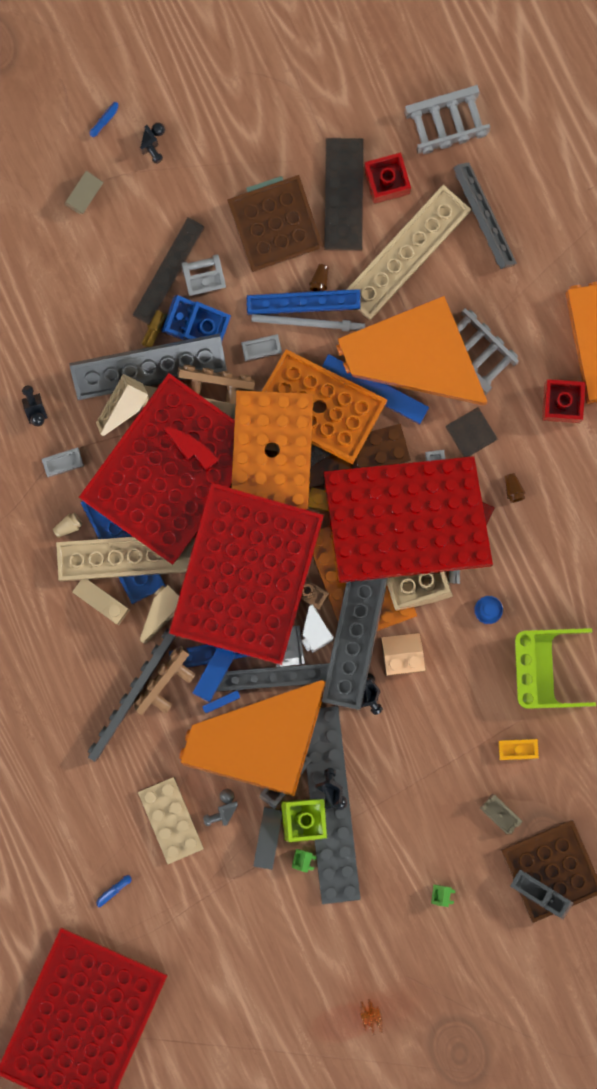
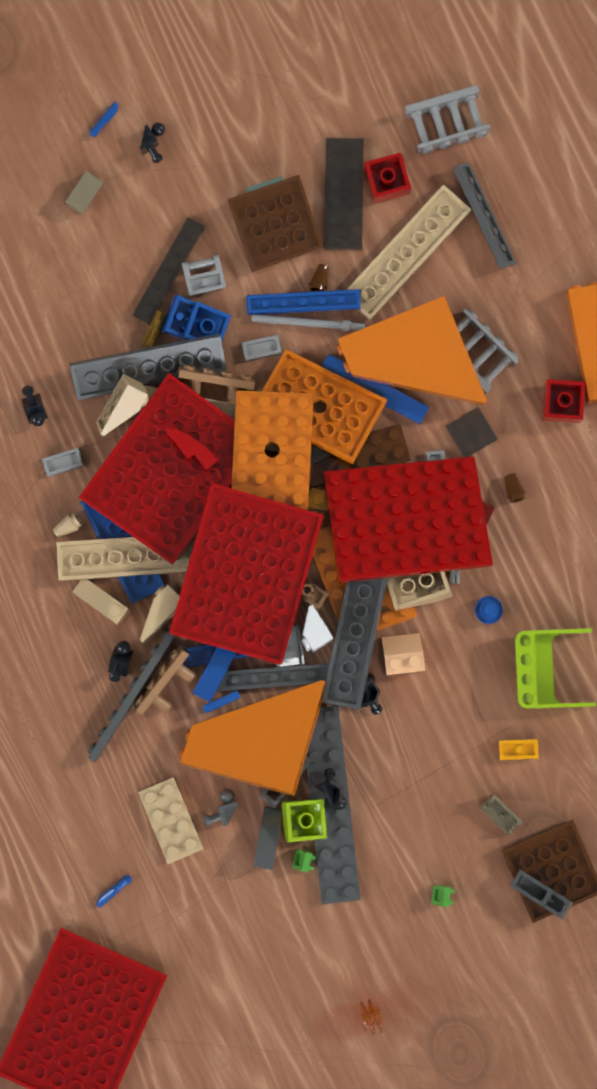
(120, 661): none -> black piece

